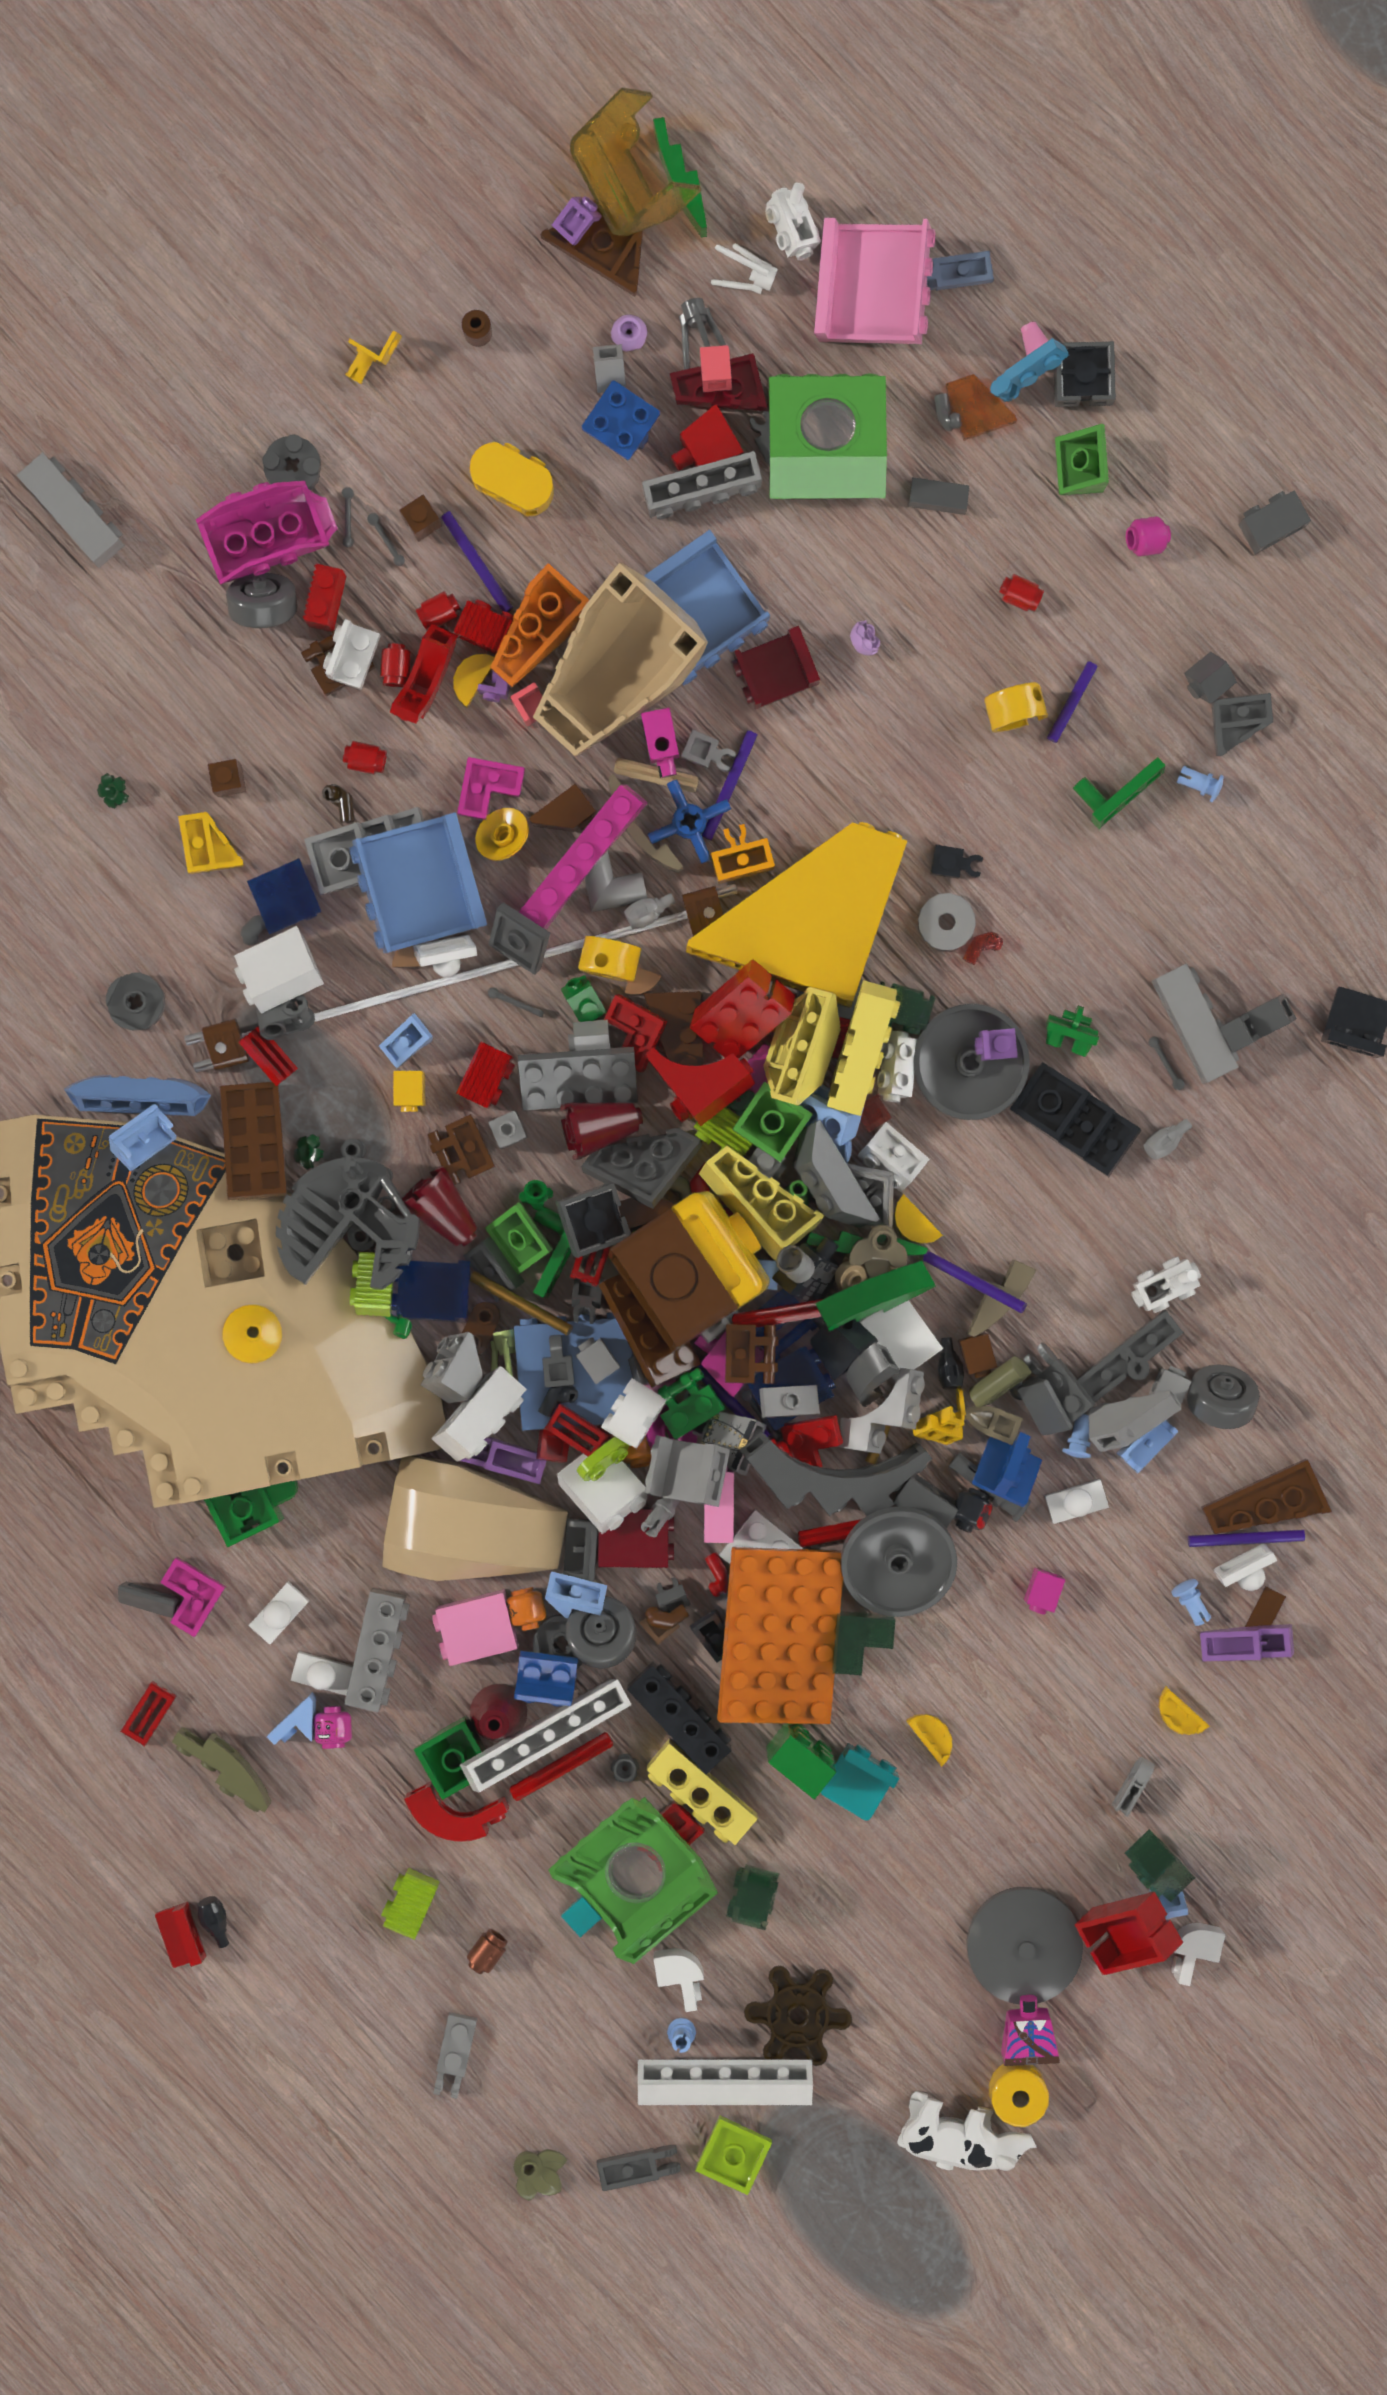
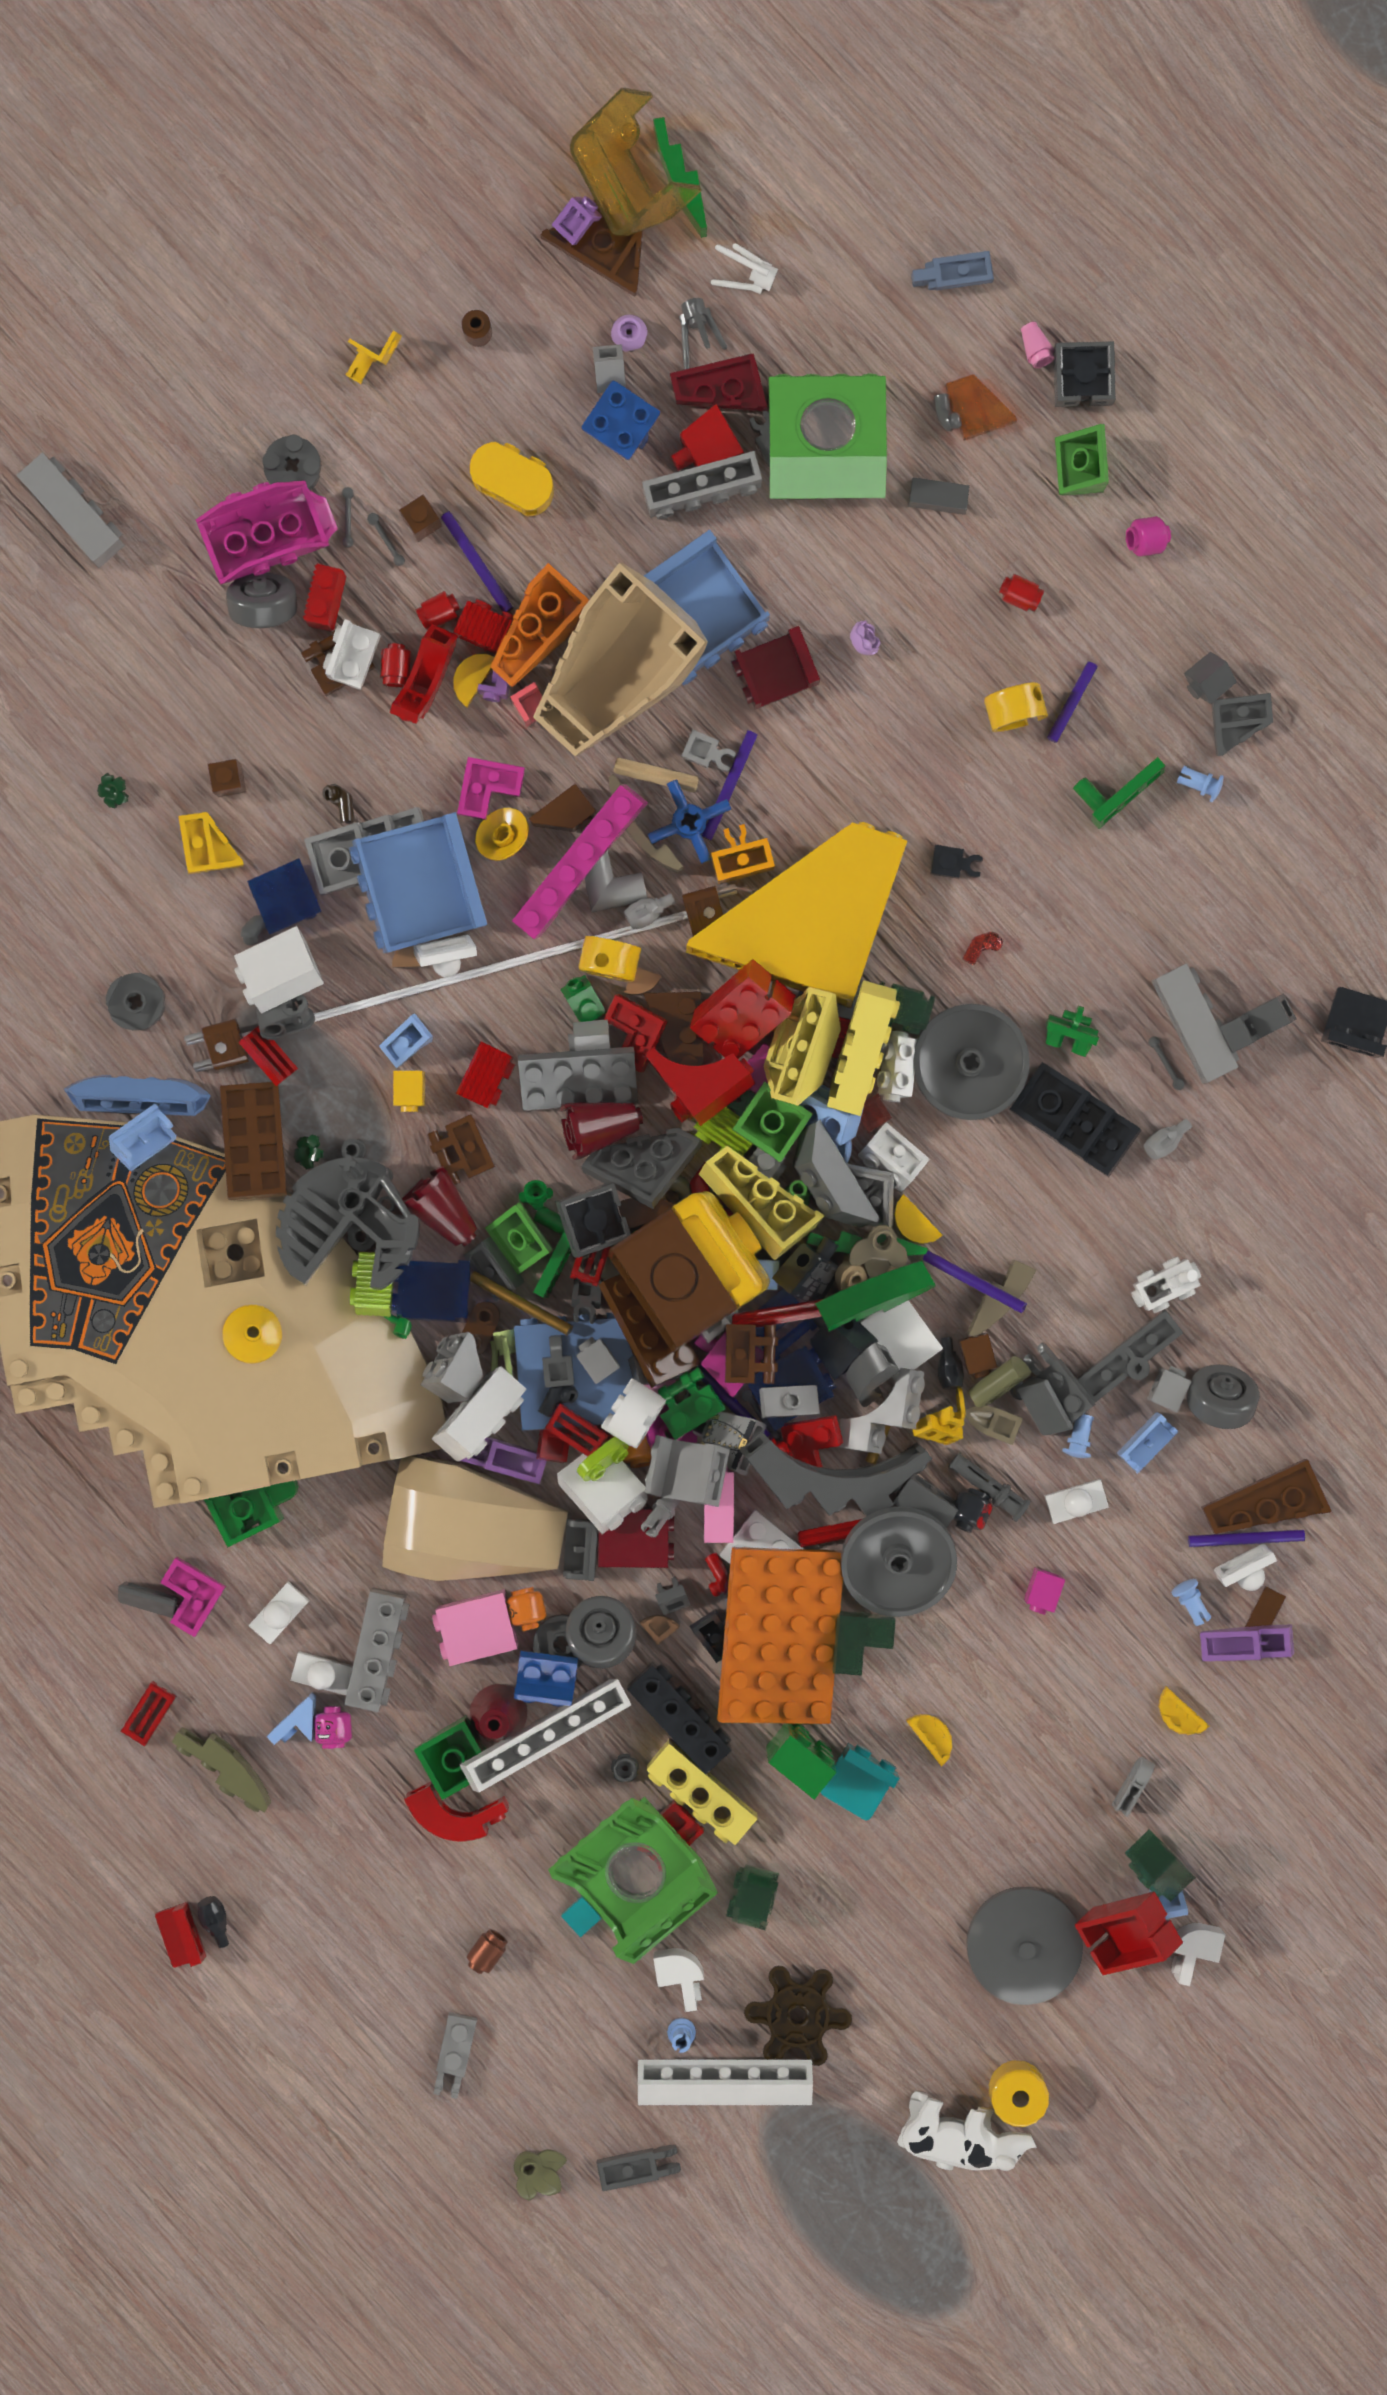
(365, 757): red brick -> none
(410, 1904): lime brick -> none
(494, 993): dark grey hinge -> none
(508, 1129): light grey brick -> none
(519, 938): dark grey tile -> none
(561, 1766): red axle -> none
(575, 1593): light blue slope -> none
(659, 728): dark pink torso -> none
(665, 1620): reddish brown arm -> none
(715, 368): coral panel -> none
(733, 2155): lime plate -> none
(793, 222): white brick -> none
(795, 1264): light grey wheel -> none
(873, 283): bright pink panel -> none
(946, 939): light grey tile -> none
(996, 1044): medium lavender bracket -> none
(1008, 1469): blue bracket -> none
(1028, 370): dark azure hinge -> none
(1028, 2035): torso -> none
(1126, 1421): light grey slope -> none
(1274, 522): dark grey brick -> none

